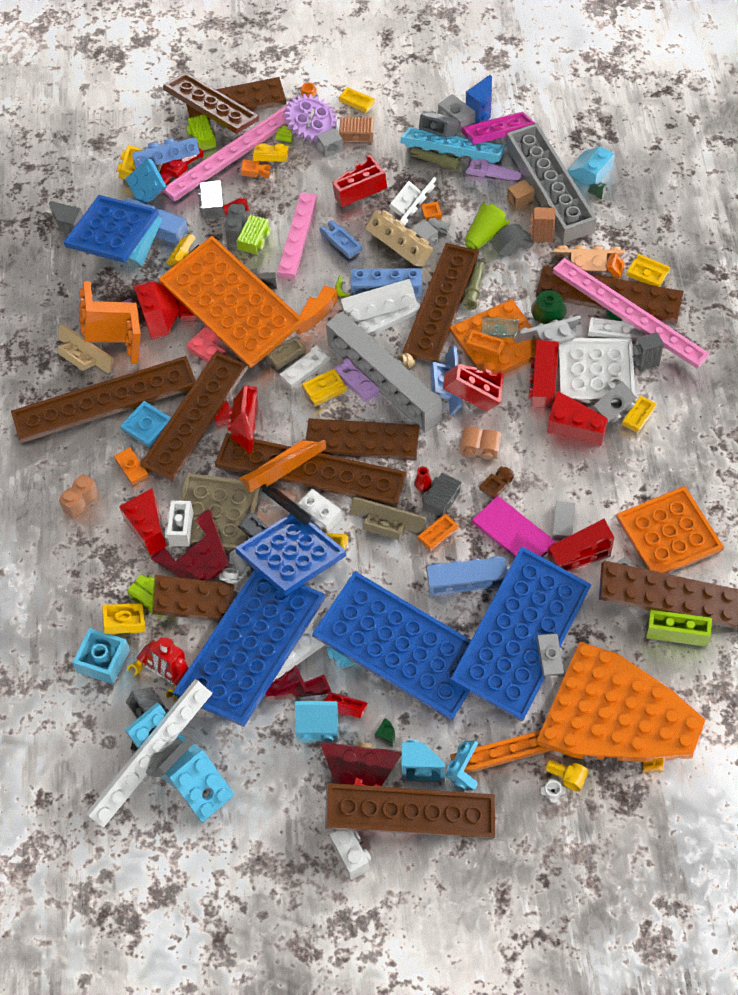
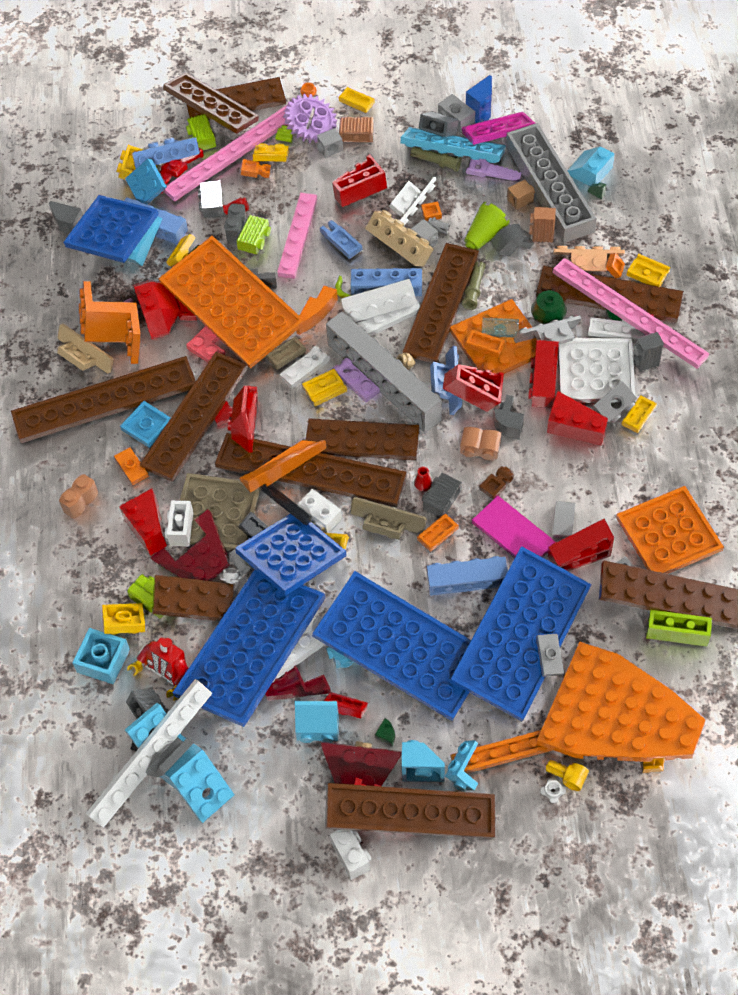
(506, 421): none -> dark grey brick

